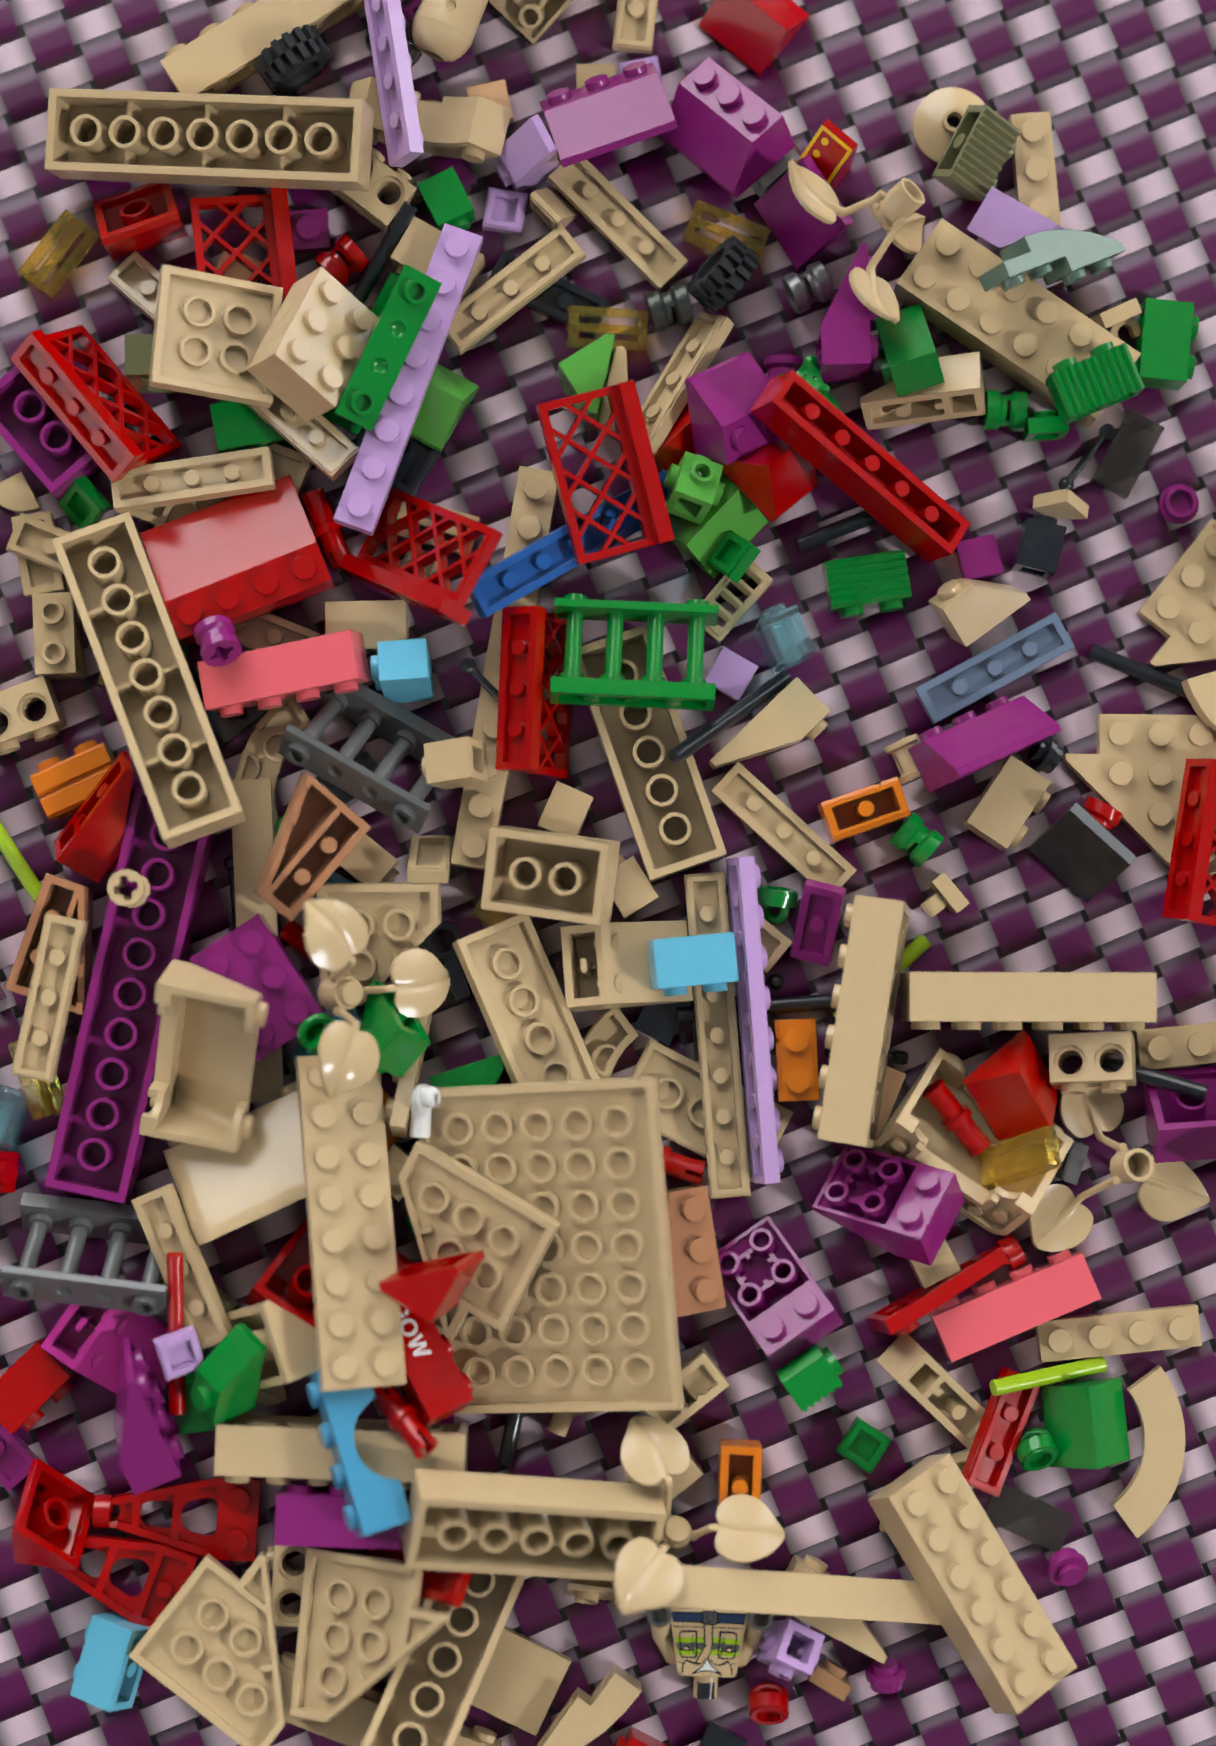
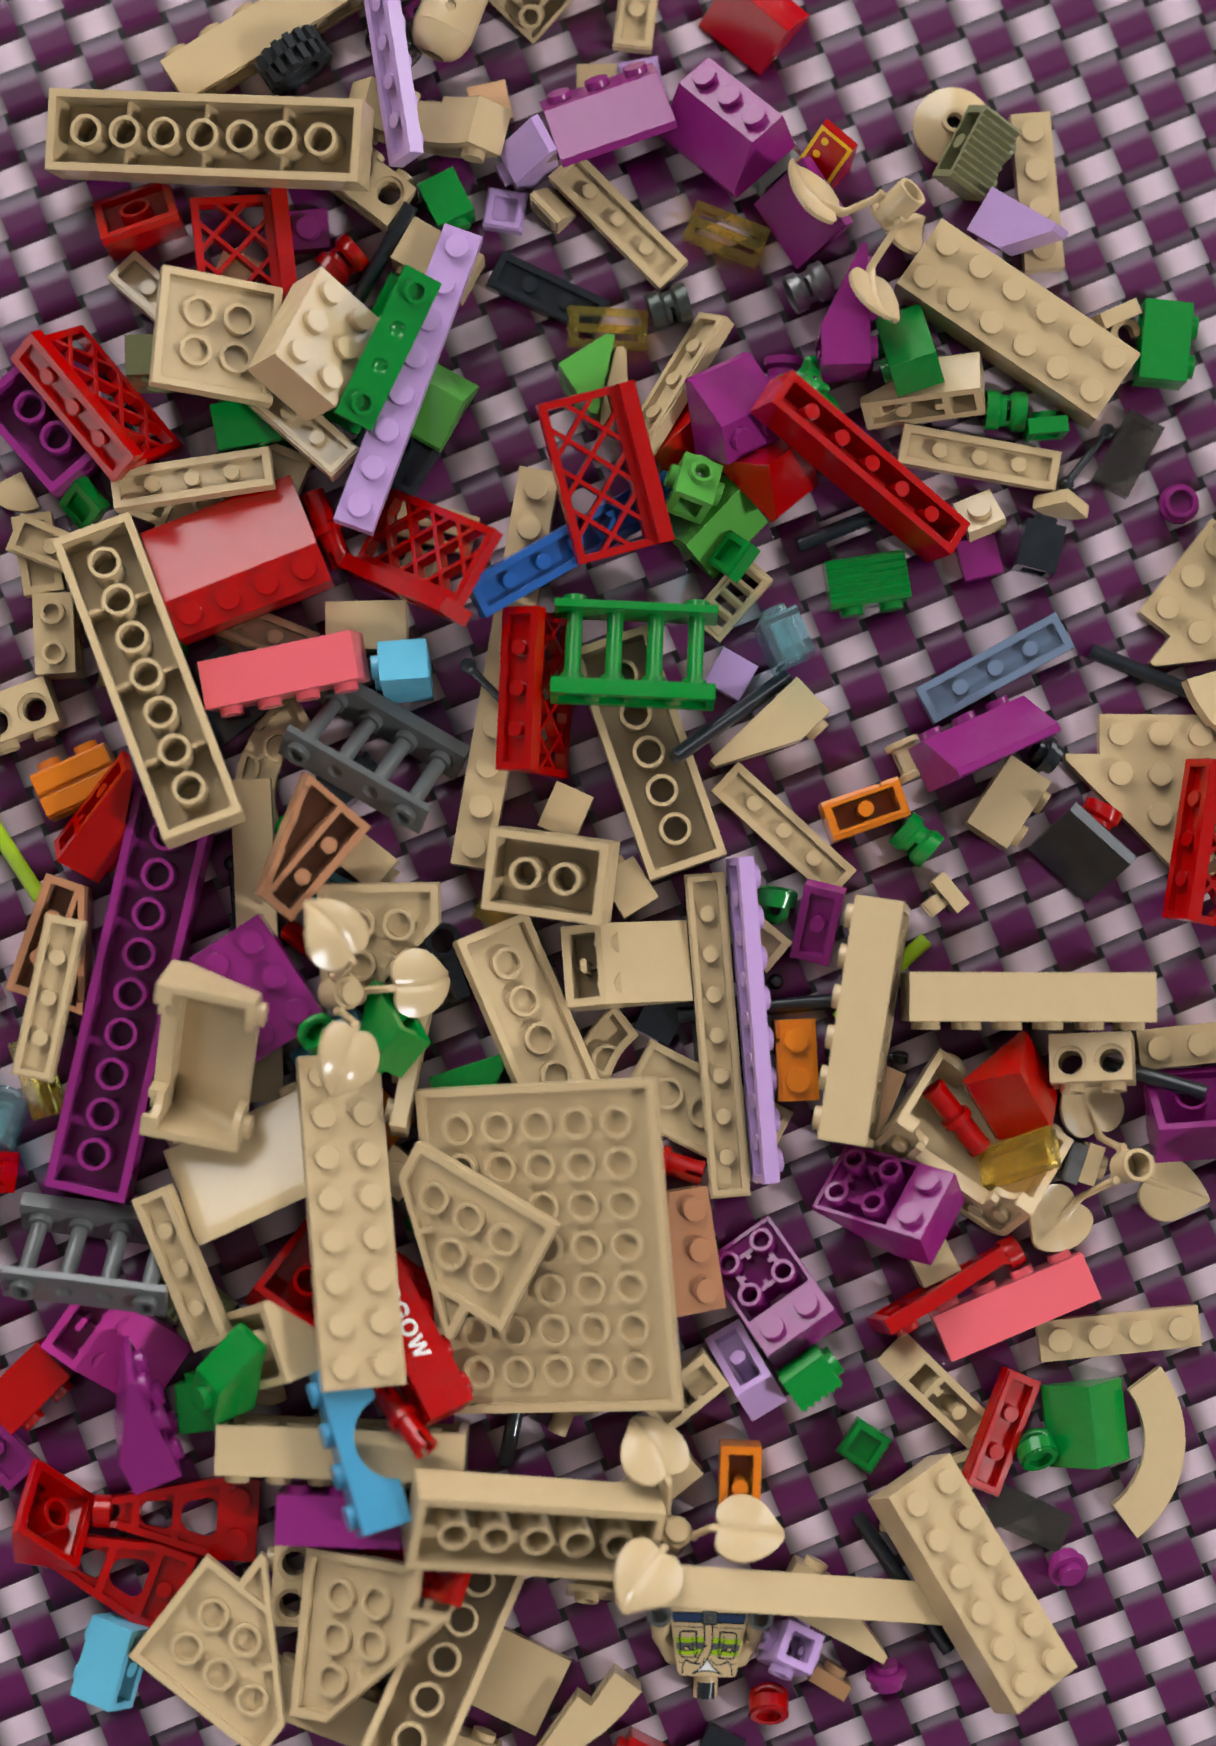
(46, 245): clear yellow tile -> none
(118, 881): tan bush -> none
(175, 1308): red bar -> none
(179, 1352): lavender tile -> none
(217, 640): magenta wheel -> none
(422, 1100): white arm -> none
(429, 859): tan tile -> none
(432, 1285): red slope -> none
(455, 763): tan brick -> none
(514, 287): tan tile -> none
(691, 962): medium azure brick -> none
(723, 274): black tyre -> none
(745, 1370): none -> lavender slope
(896, 1572): none -> black bar
(974, 607): tan slope -> none
(979, 458): none -> tan plate
(982, 513): none -> tan plate
(1048, 1375): lime bar -> none
(1054, 256): slope -> none
(1094, 382): green brick -> none
(1094, 1164): none -> tan plate

